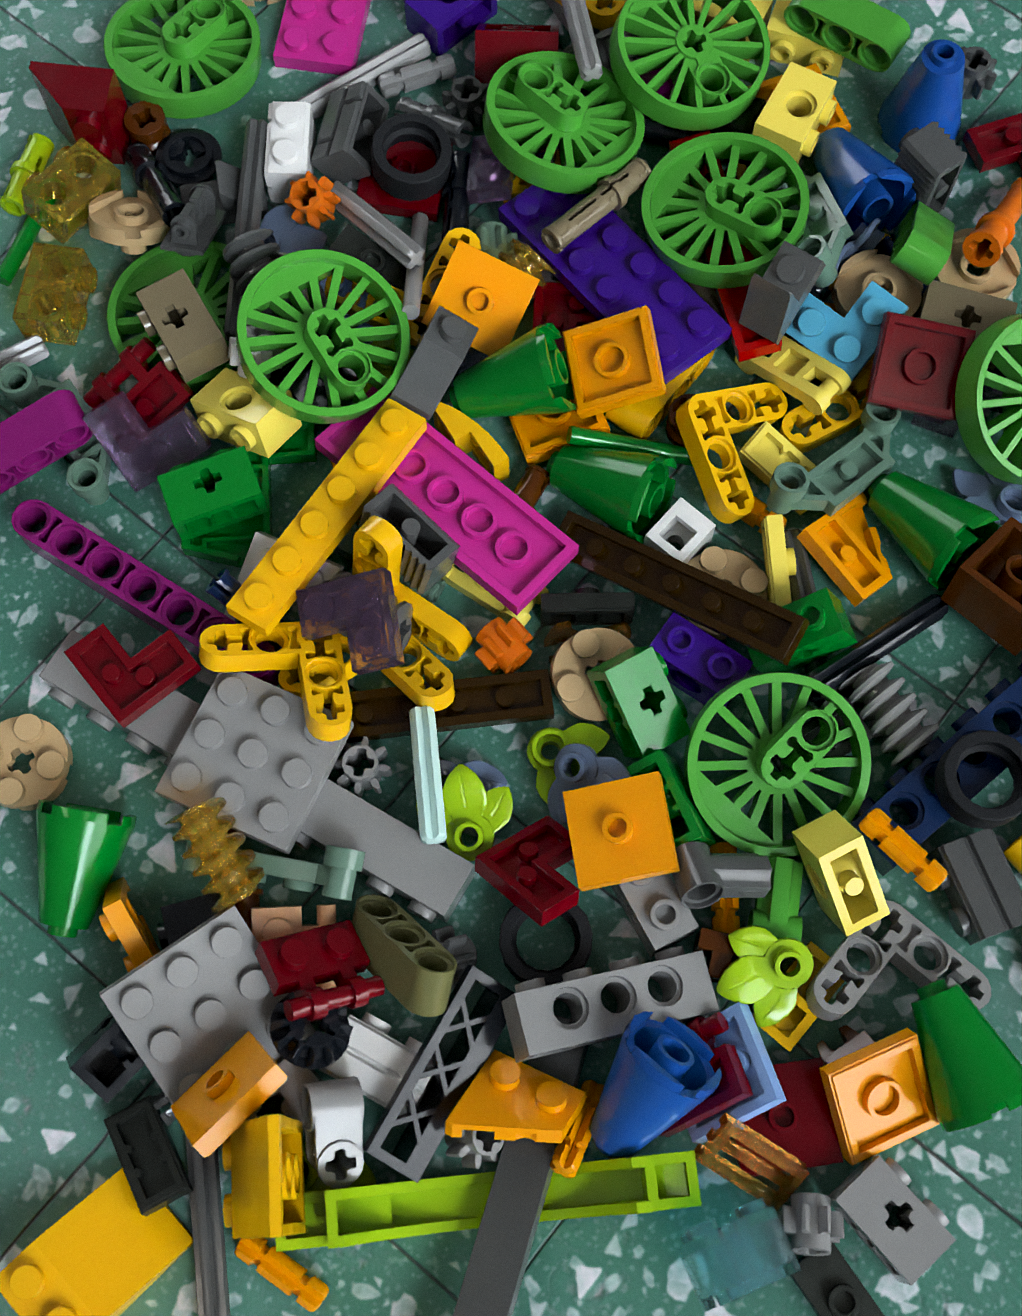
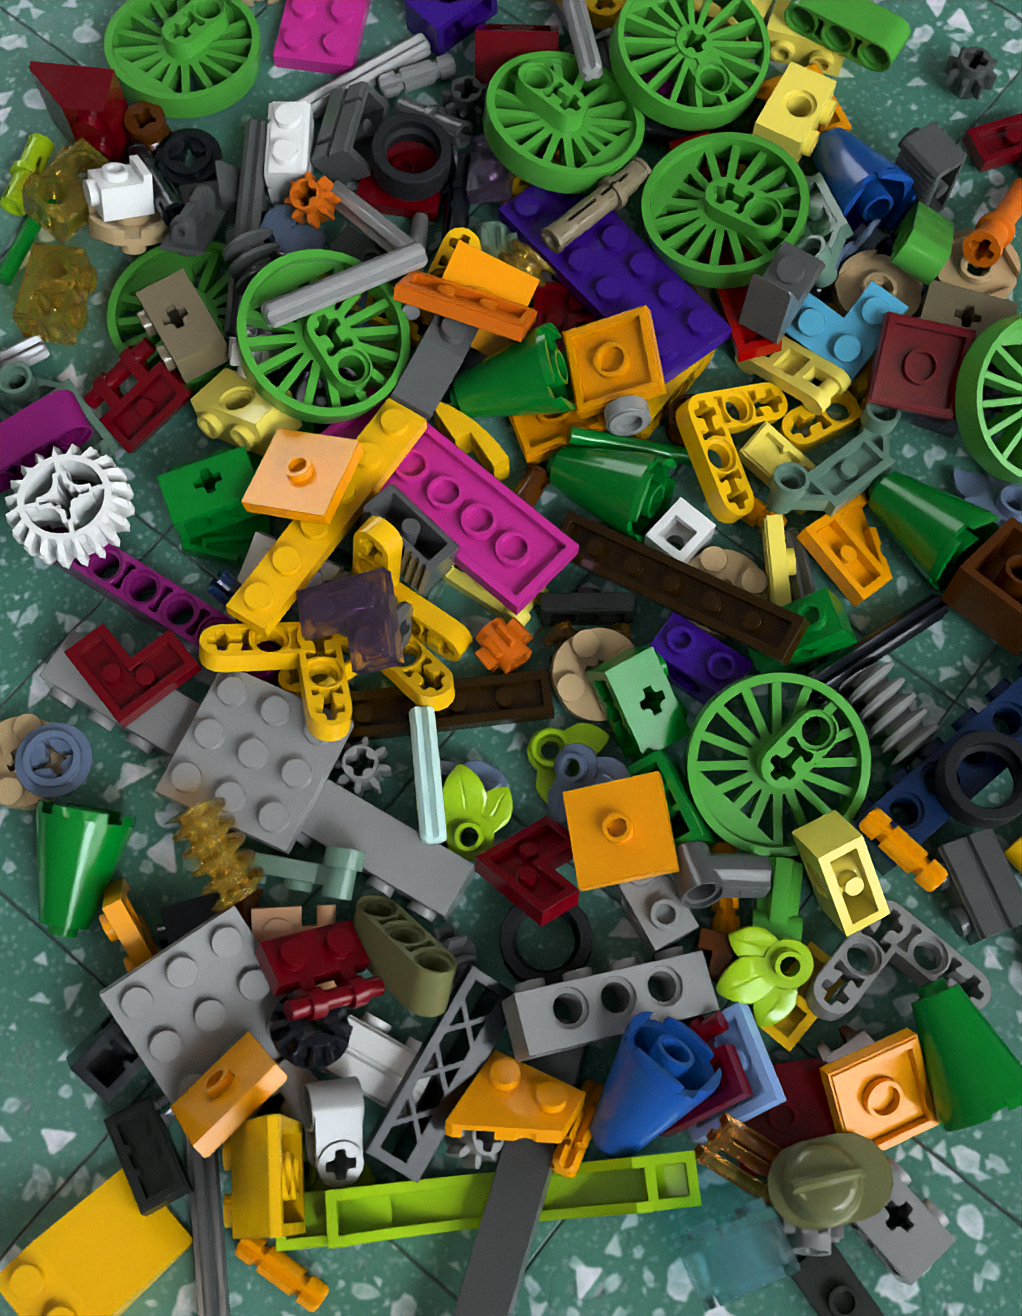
(34, 754): none -> sand blue gear
(45, 500): none -> white gear
(120, 190): none -> white brick
(140, 450): clear purple plate -> none
(303, 476): none -> light orange plate
(343, 285): none -> light grey axle
(465, 305): none -> orange tile
(627, 415): none -> light grey tile
(830, 1181): none -> olive piece
(926, 93): blue cone -> none

